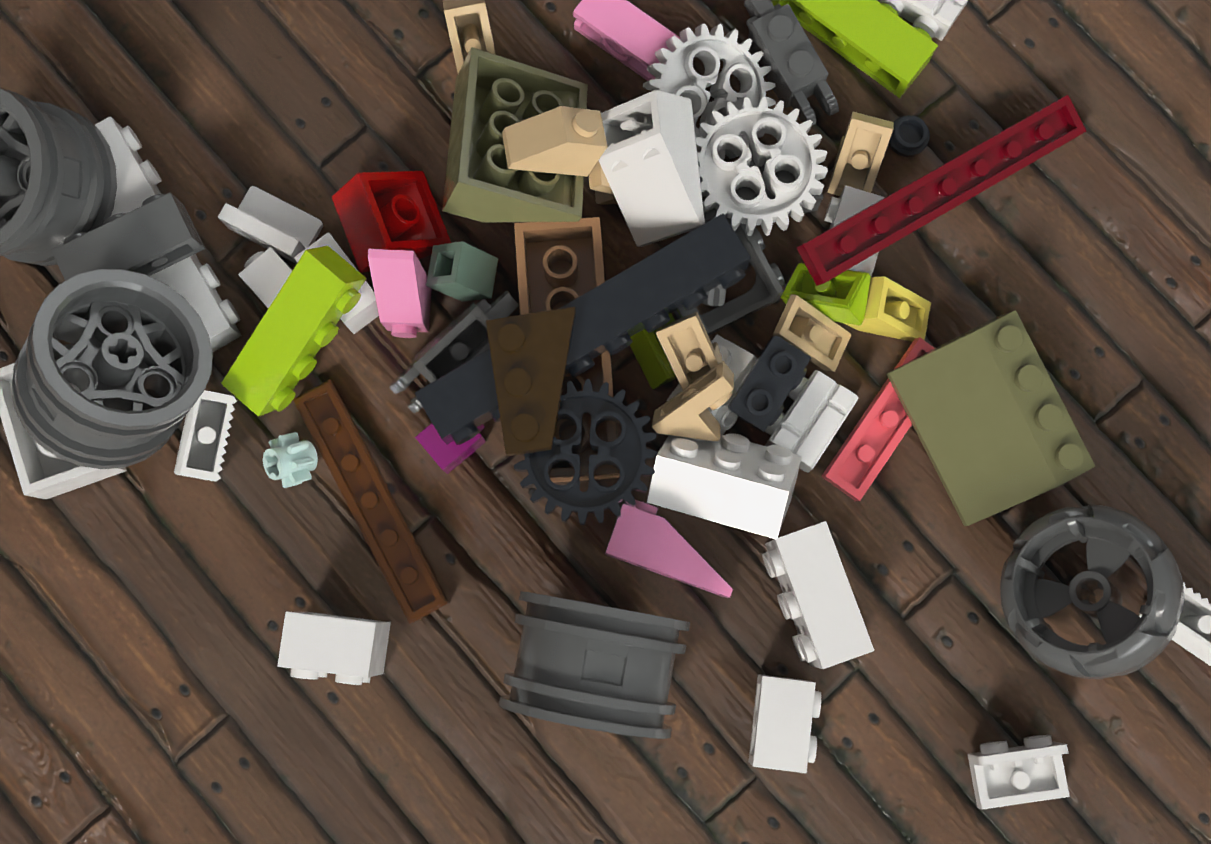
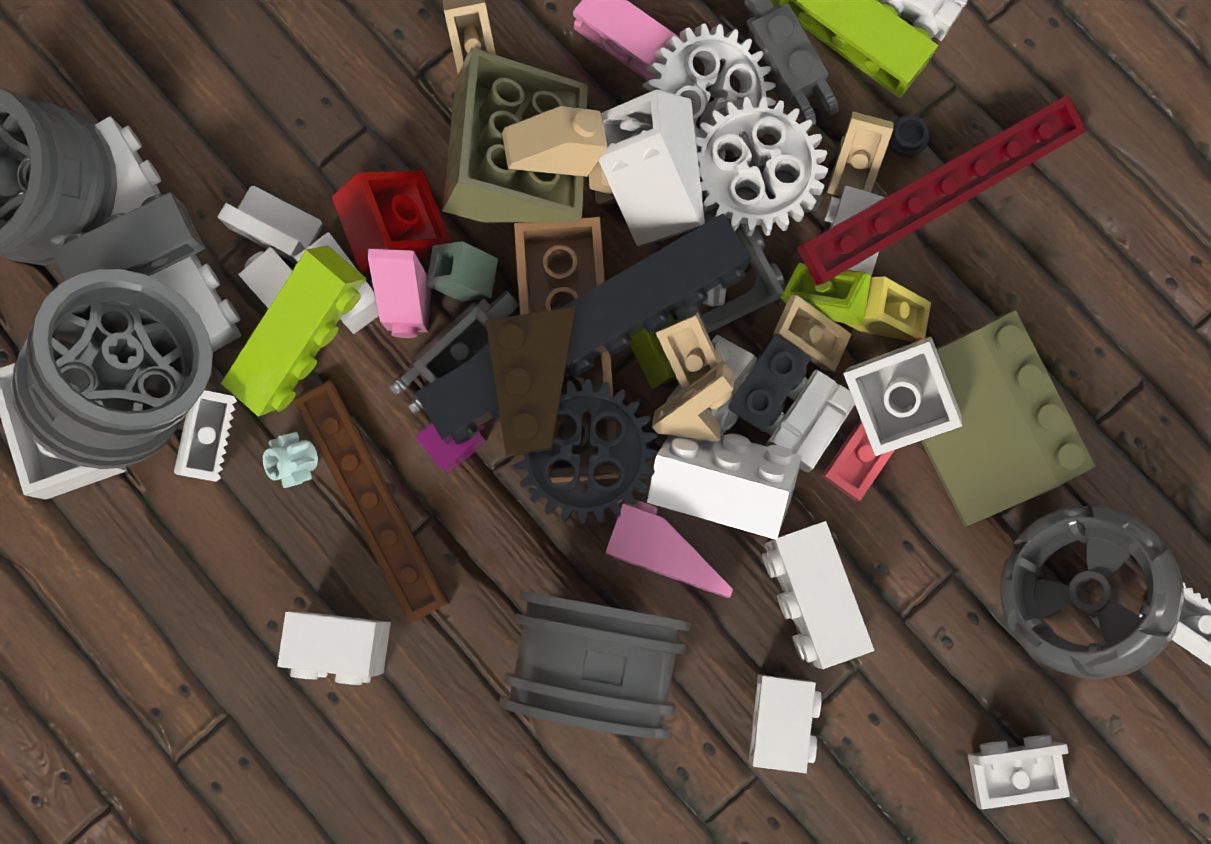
(903, 396): none -> white brick

